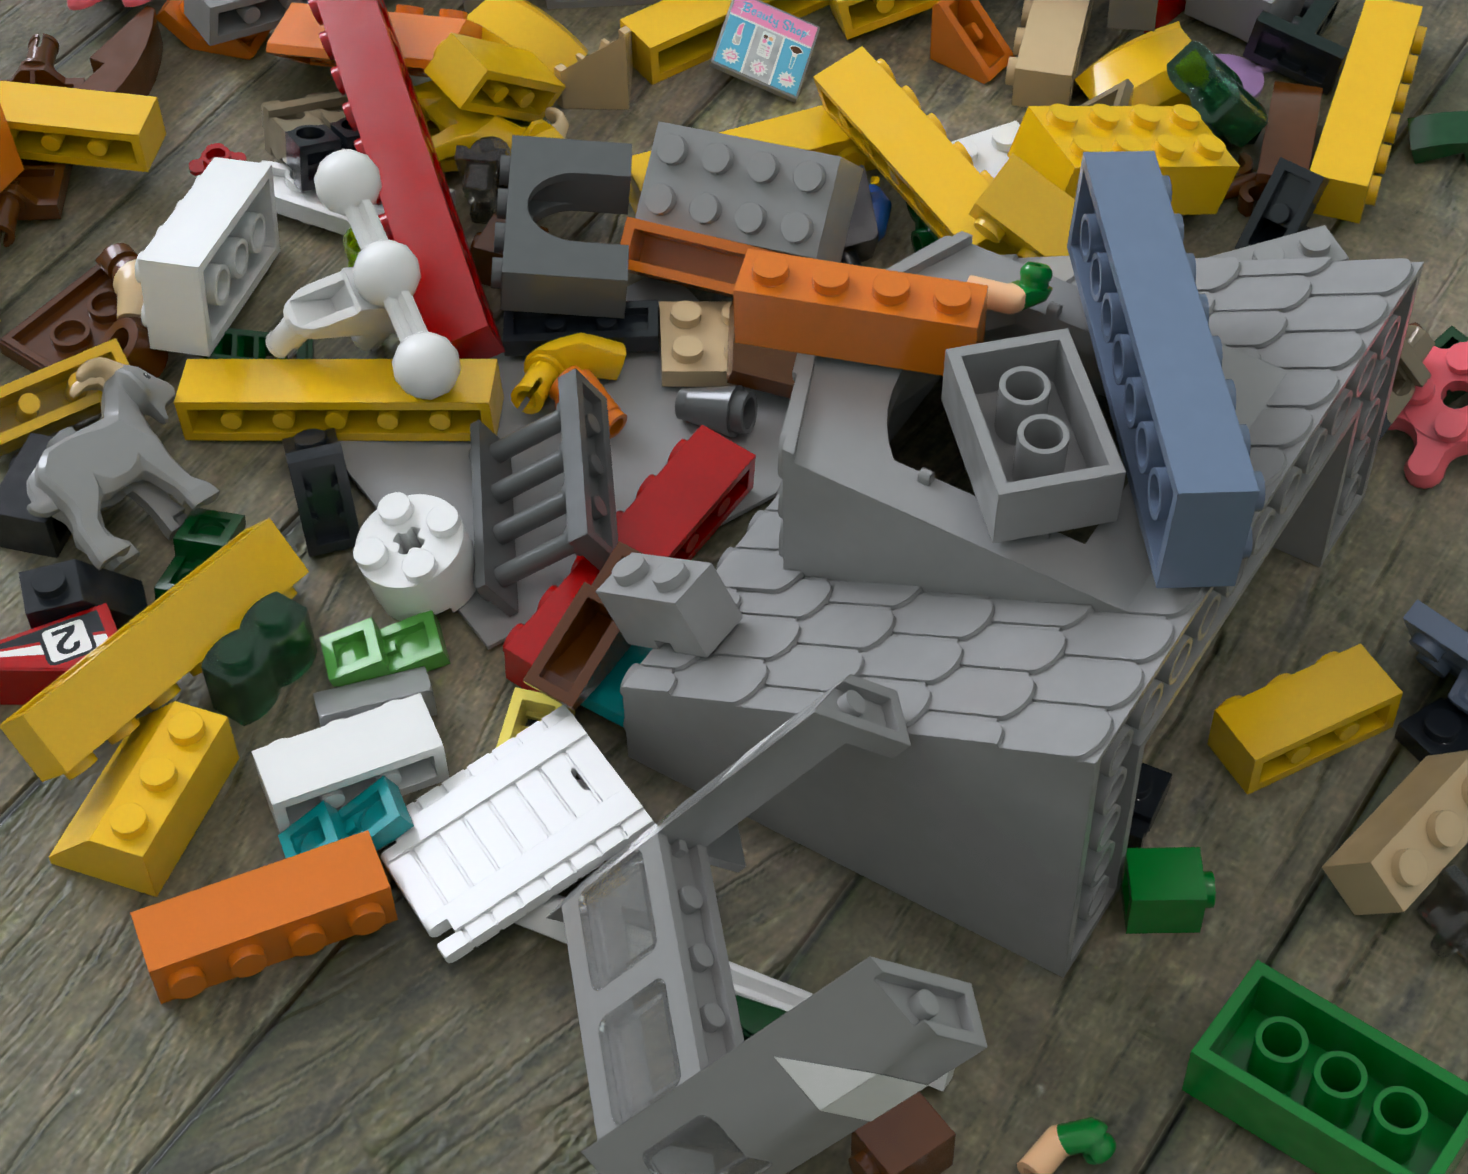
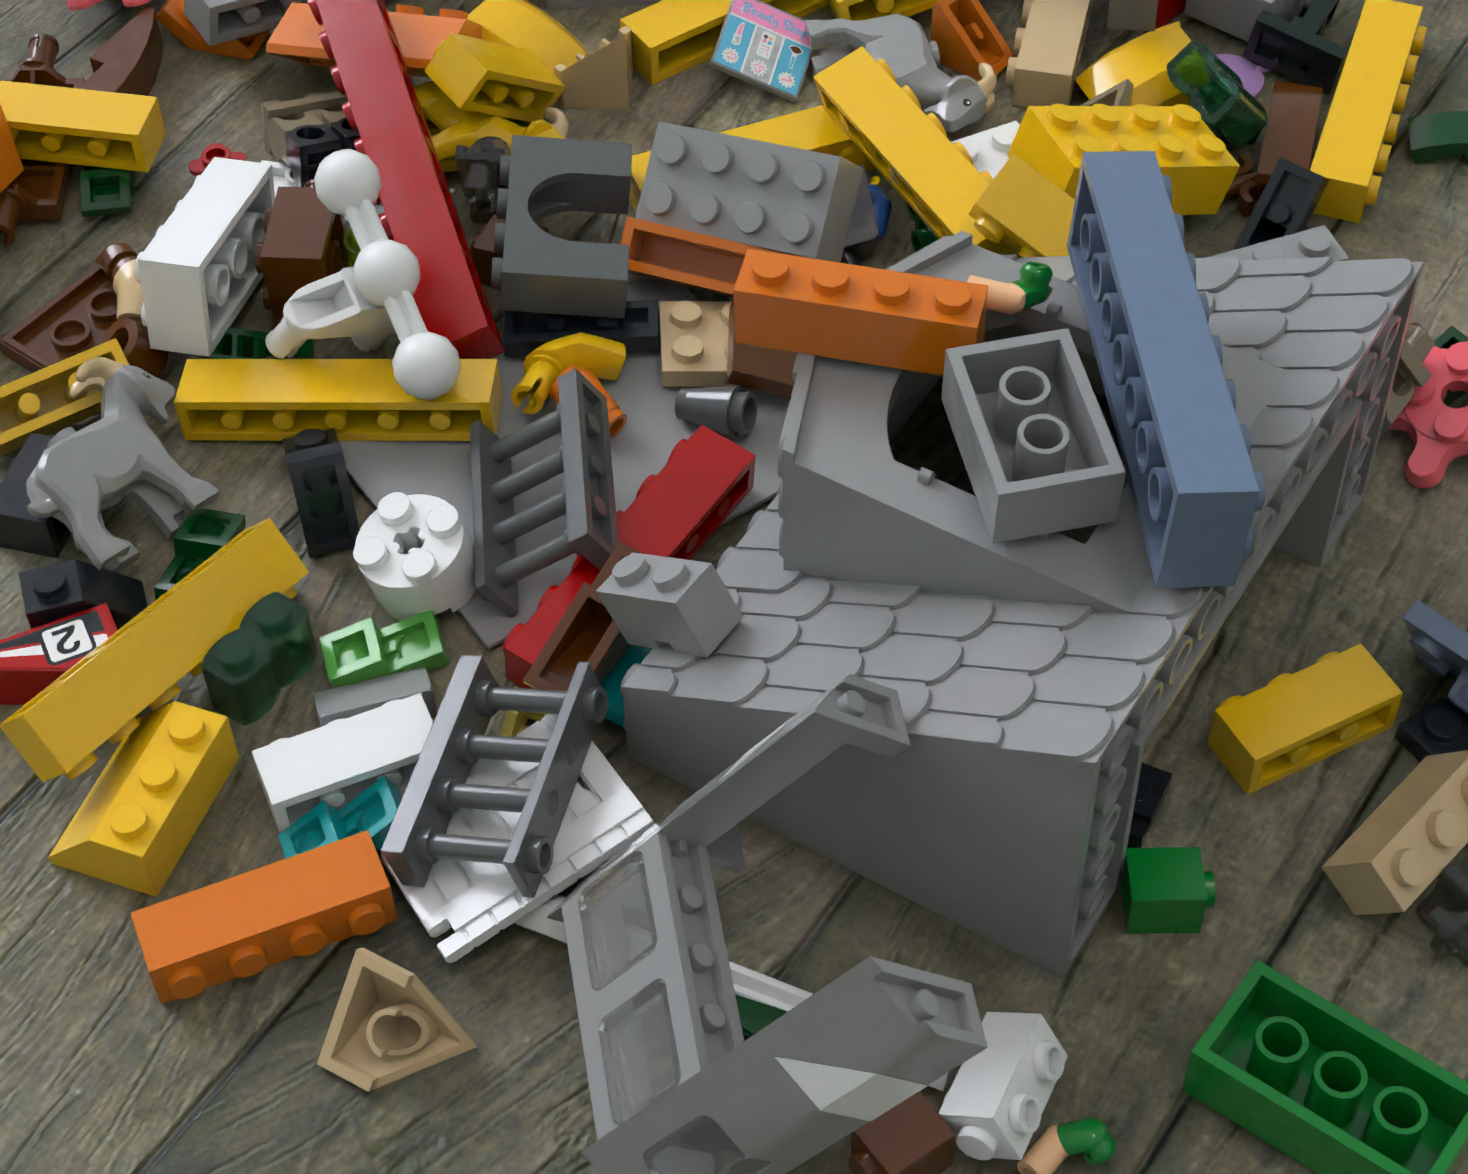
(106, 191): none -> dark green slope
(299, 245): none -> reddish brown brick
(387, 1026): none -> tan slope
(458, 742): none -> dark grey fence
(912, 61): none -> light grey animal
(1005, 1087): none -> white brick

